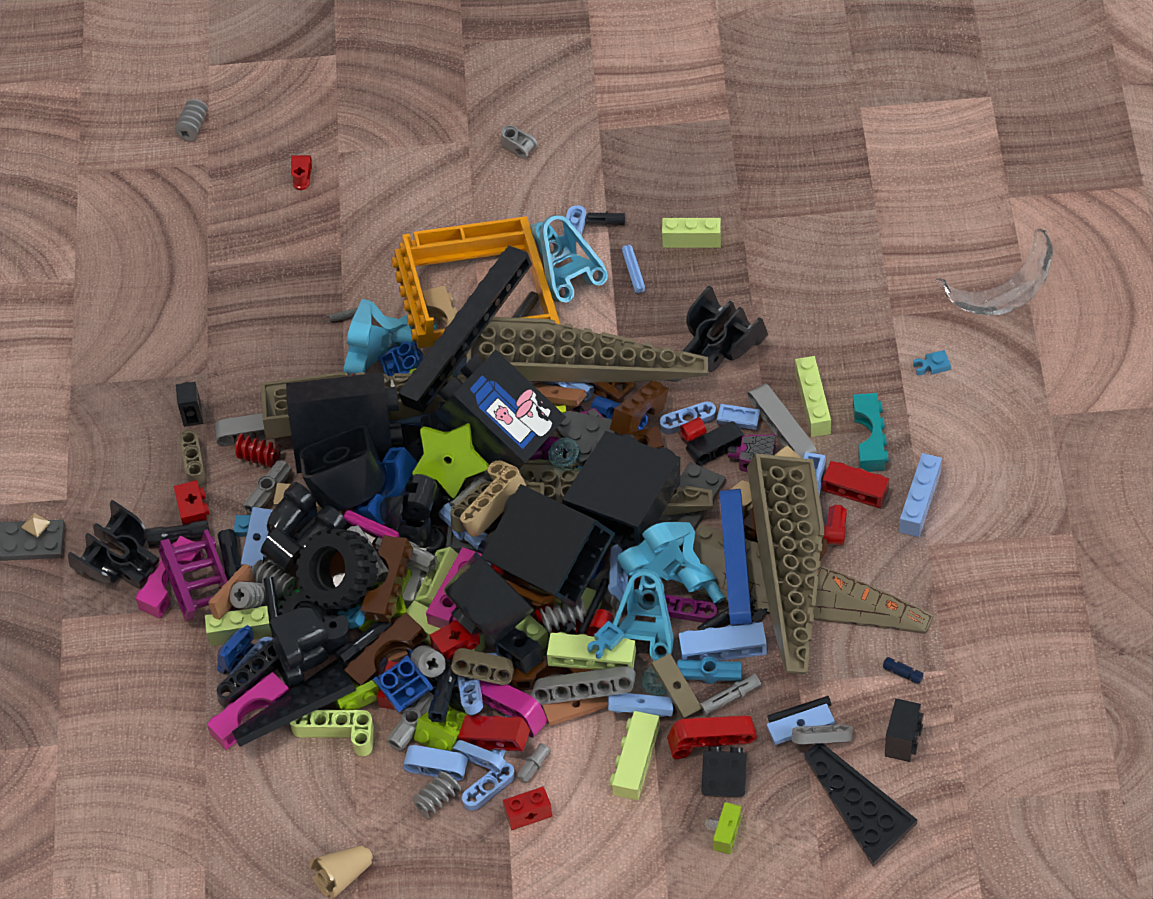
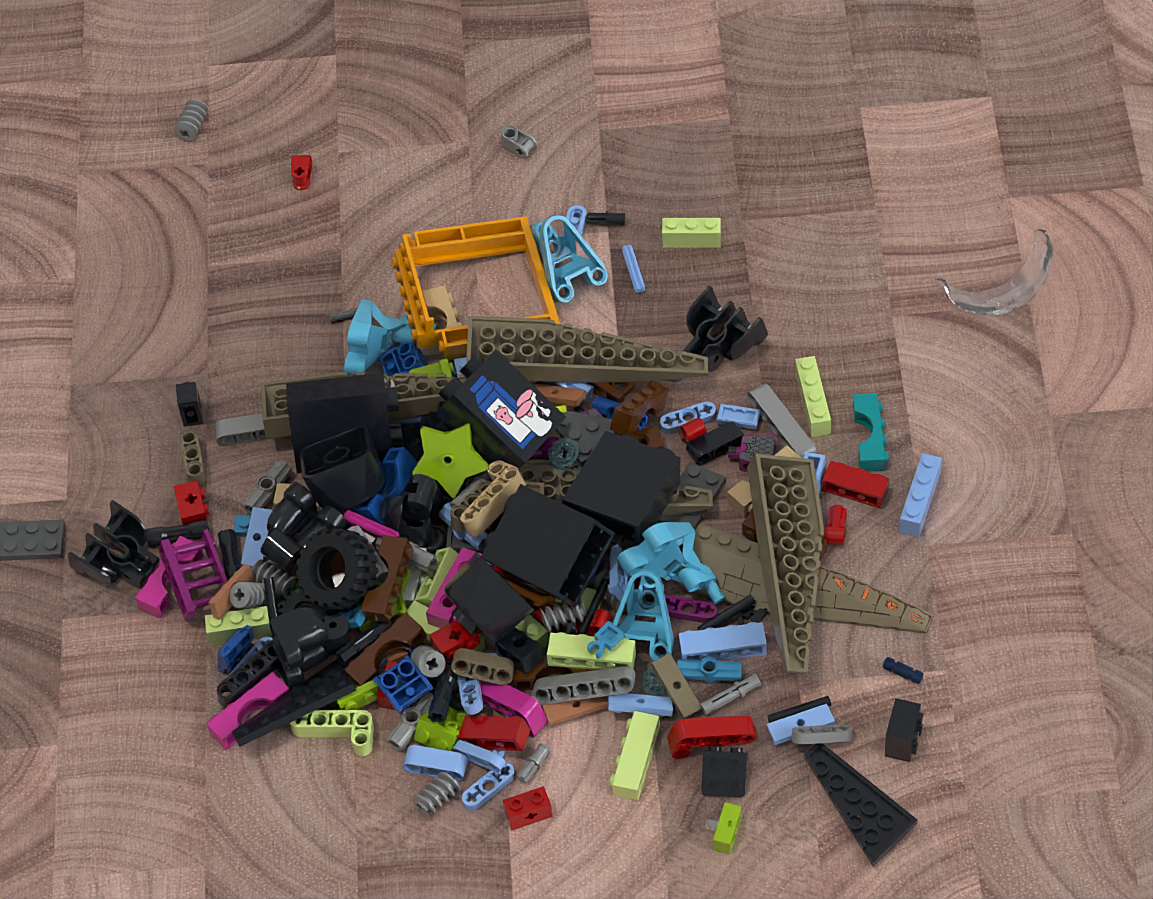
(35, 525): tan slope -> none
(257, 452): red piece -> none
(339, 869): tan cone -> none
(465, 329): black brick -> none
(526, 306): dark grey axle -> none
(735, 557): blue beam -> none
(935, 362): dark azure plate -> none

